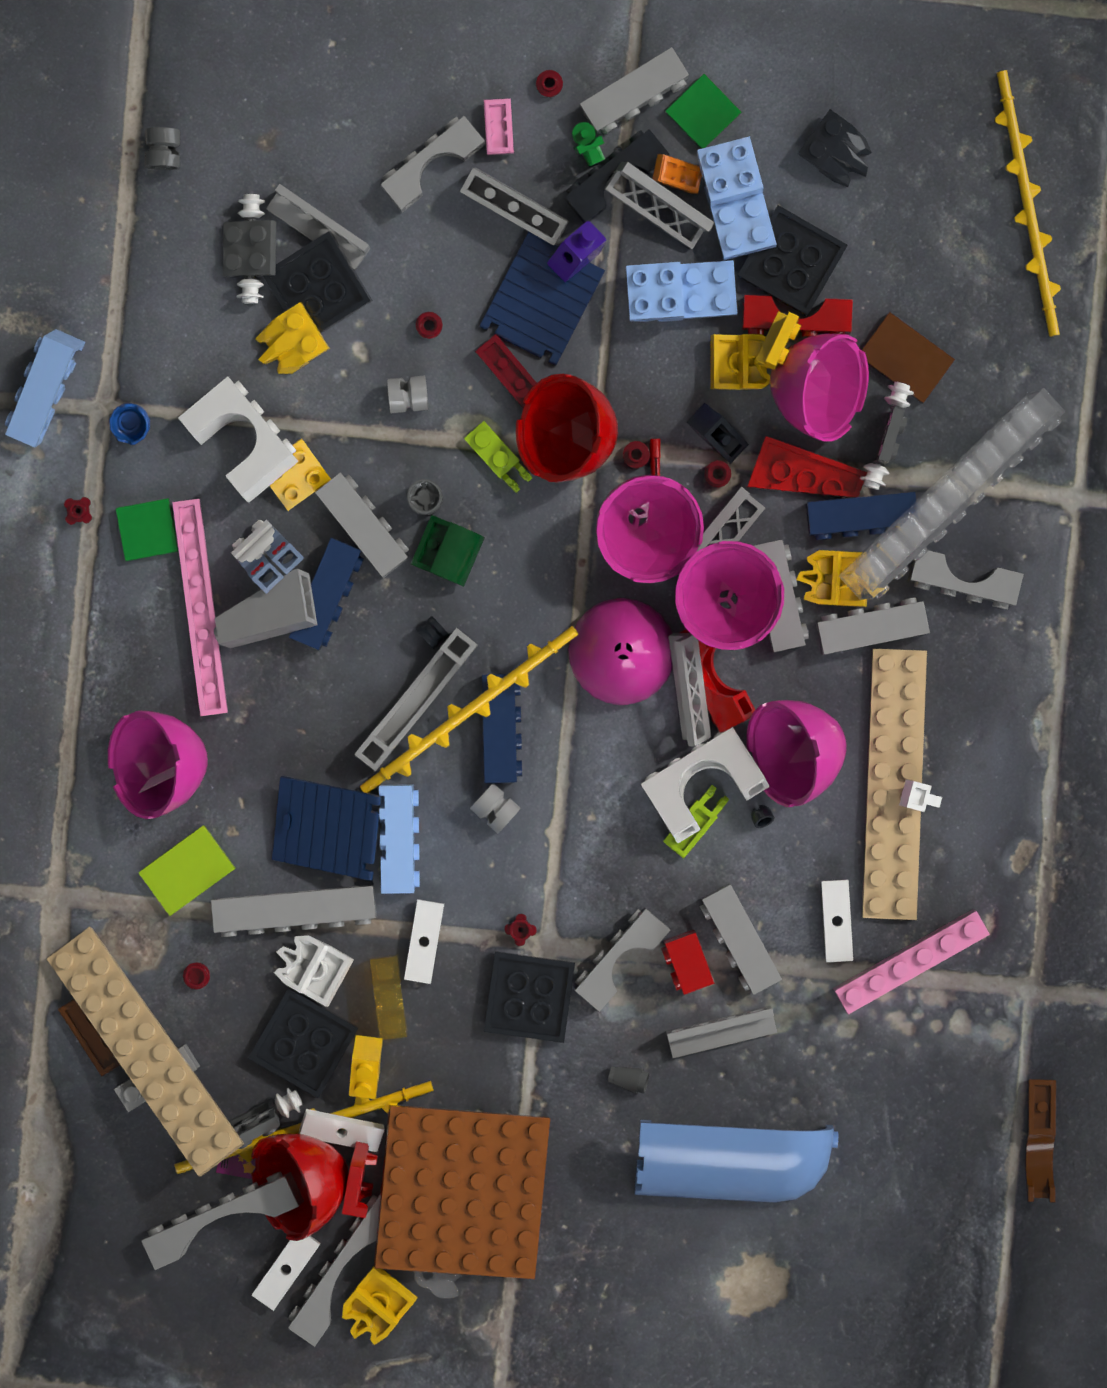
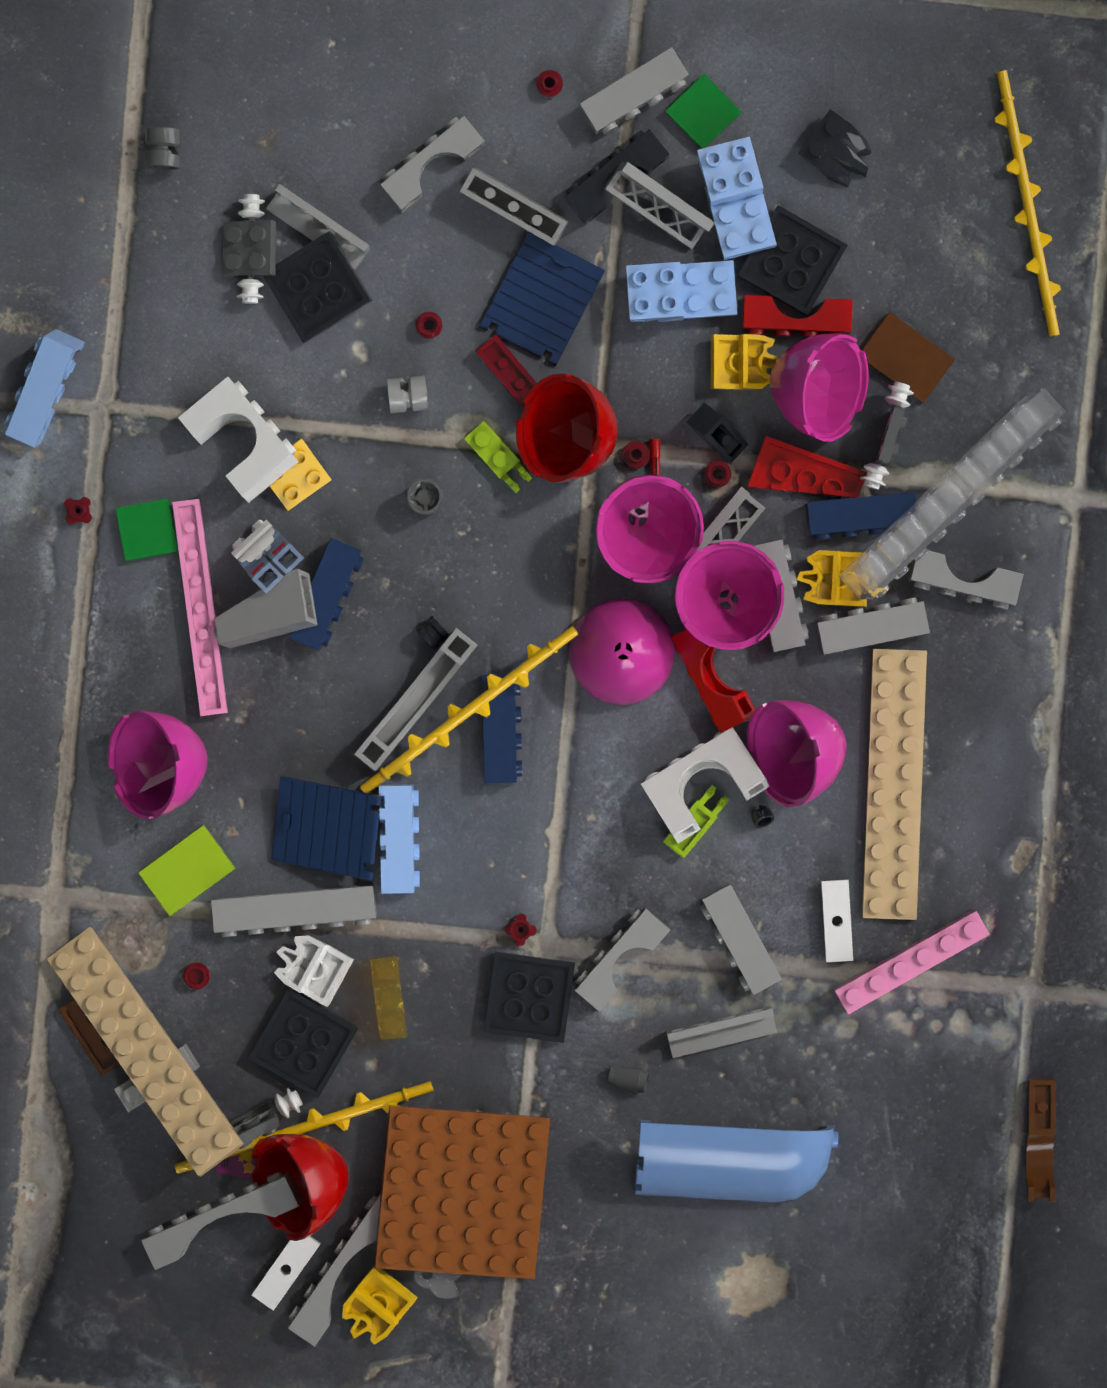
(129, 423): blue hair -> none
(292, 340): yellow plate -> none
(328, 1129): white tile -> none
(356, 1188): red piece -> none
(362, 525): light grey brick -> none
(365, 1067): yellow brick -> none
(422, 958): white tile -> none
(447, 550): dark green brick -> none
(495, 808): light grey wheel -> none
(498, 126): bright pink plate -> none
(583, 246): dark purple torso -> none
(588, 144): green hips -> none
(677, 174): orange plate -> none
(688, 962): red brick -> none
(690, 688): light grey fence -> none
(773, 348): yellow plate -> none
(917, 796): white plate -> none

